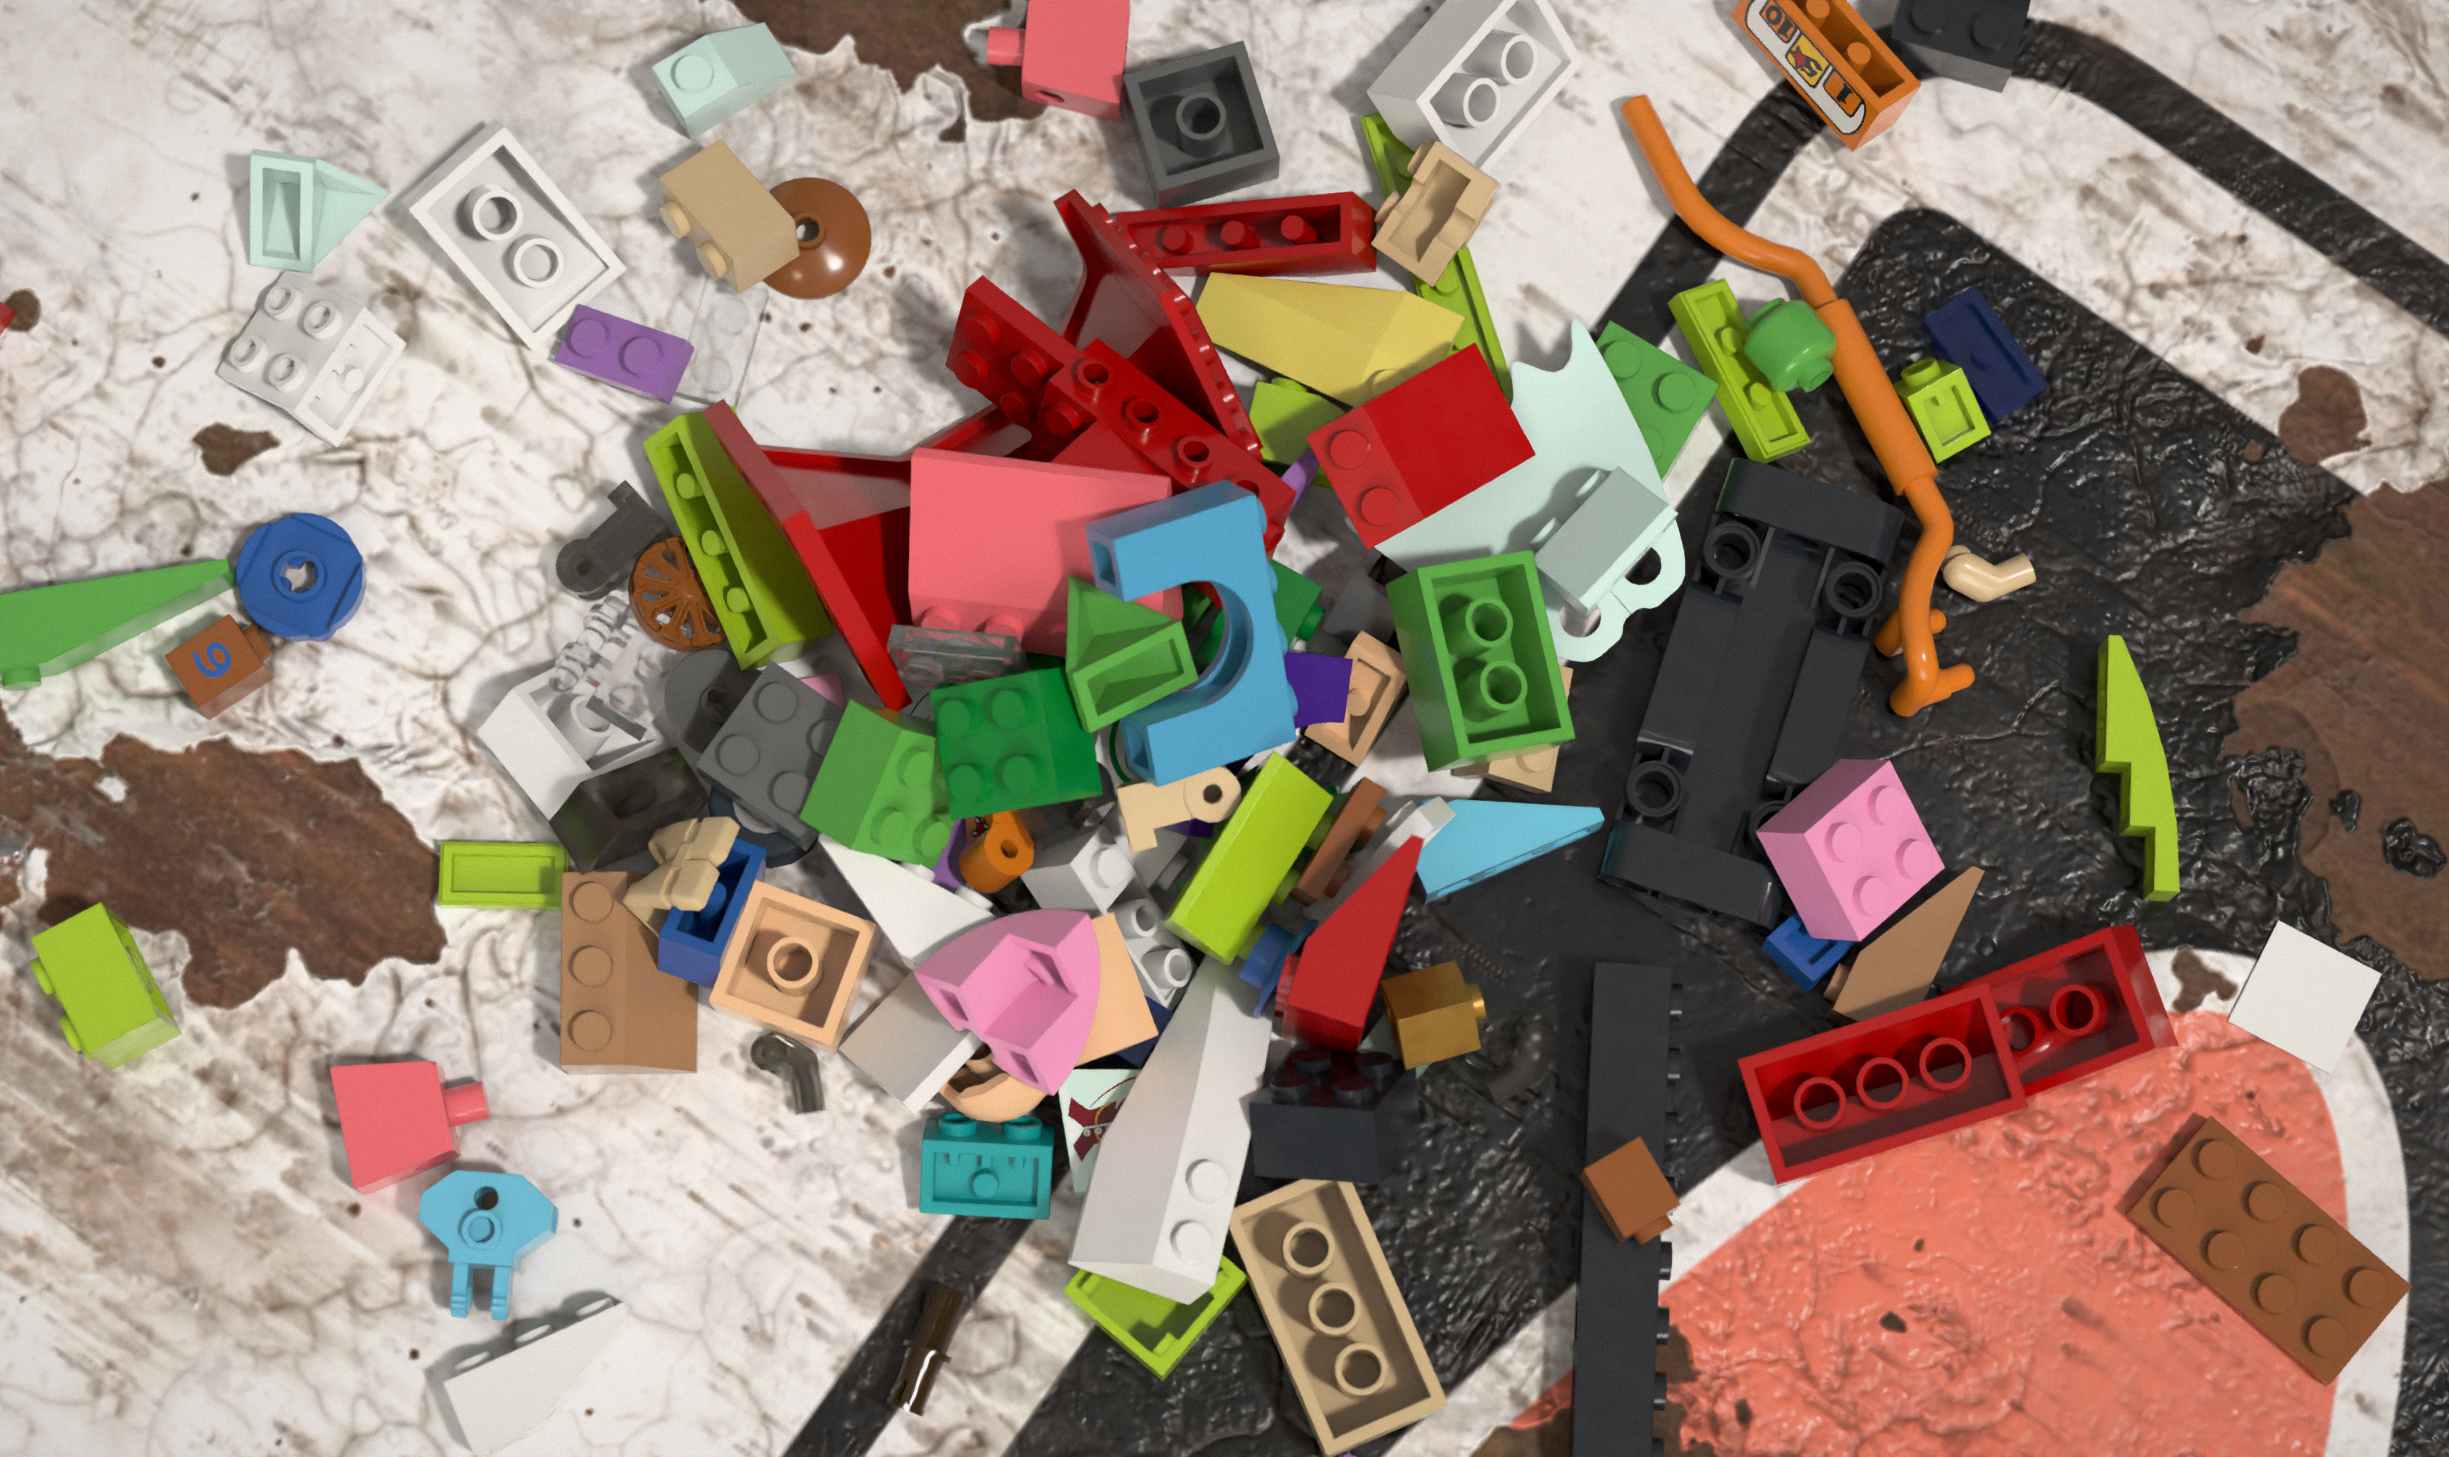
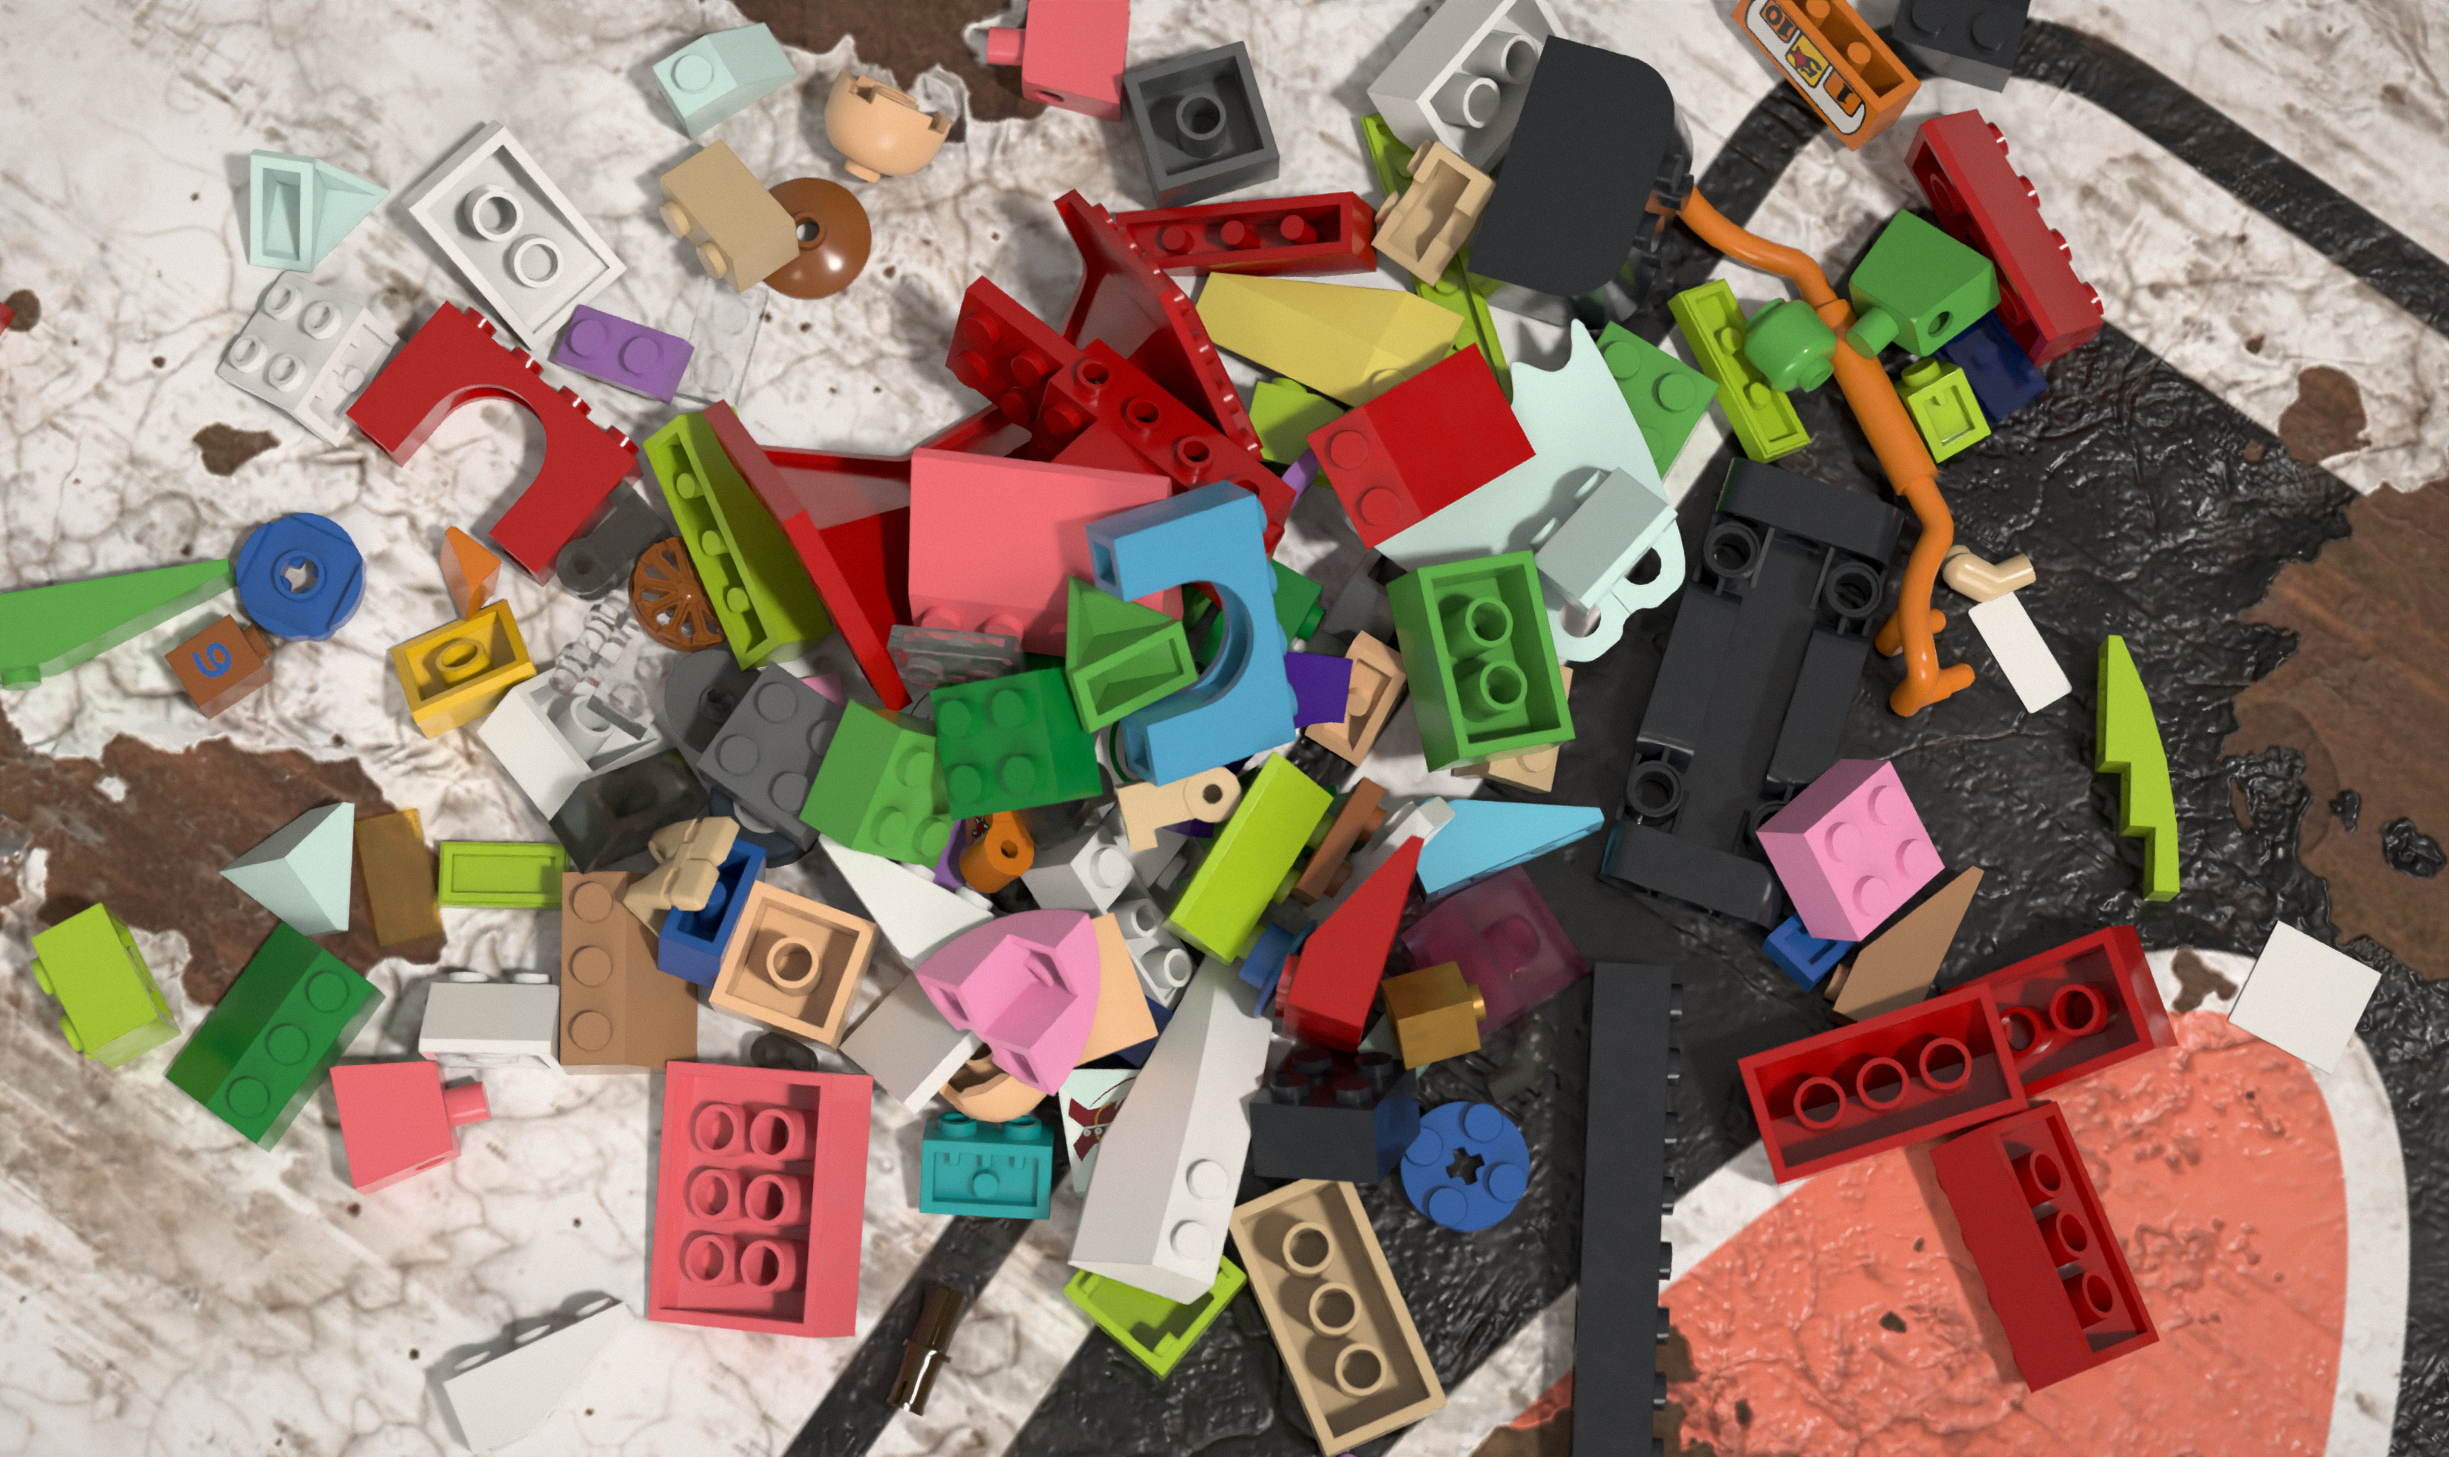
(275, 1036): none -> green slope
(303, 871): none -> light aqua slope
(399, 878): none -> clear yellow tile
(460, 363): none -> red arch
(463, 668): none -> yellow slope
(469, 571): none -> orange slope
(487, 1238): medium azure hinge -> none
(493, 1024): none -> white slope
(760, 1199): none -> coral slope
(881, 128): none -> light nougat cylinder
(1499, 1181): none -> blue plate
(1503, 943): none -> clear pink slope
(1585, 190): none -> black brick
(1631, 1193): dark orange brick -> none
(1918, 289): none -> bright green torso
(1994, 212): none -> red slope
(2020, 651): none -> white sticker
(2043, 1246): none -> red slope
(2268, 1250): dark orange plate -> none

